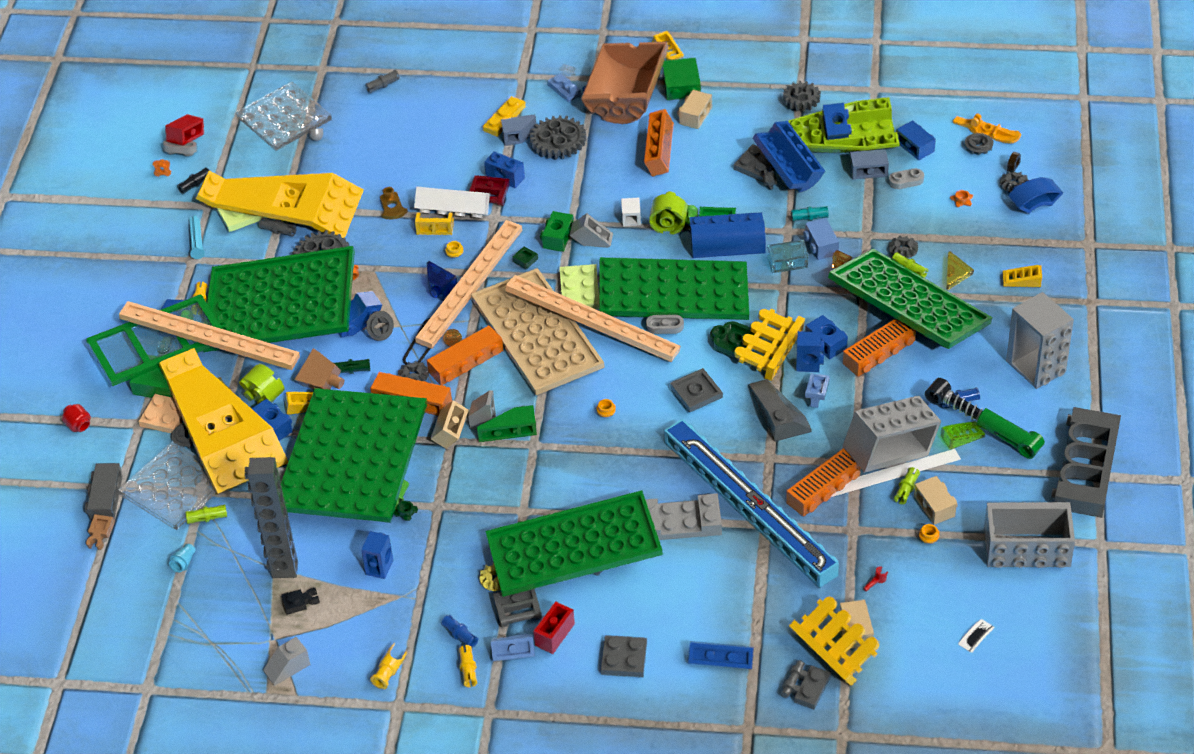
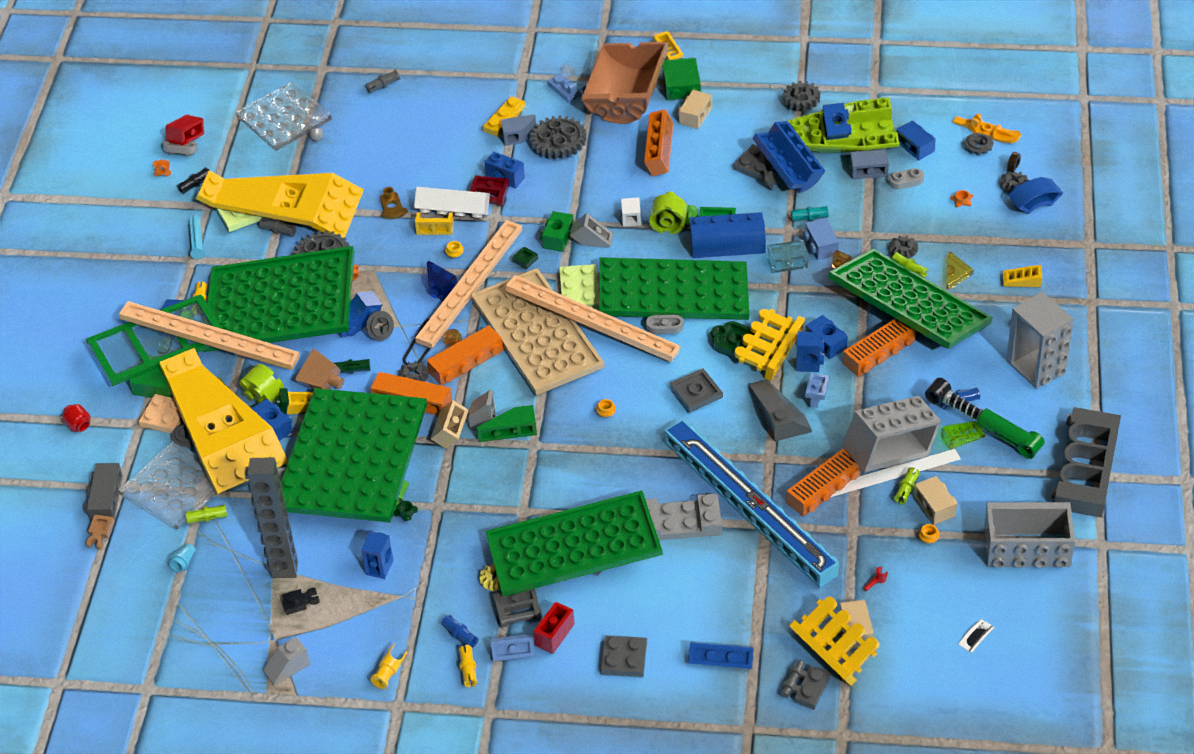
(282, 400): none -> dark green plate

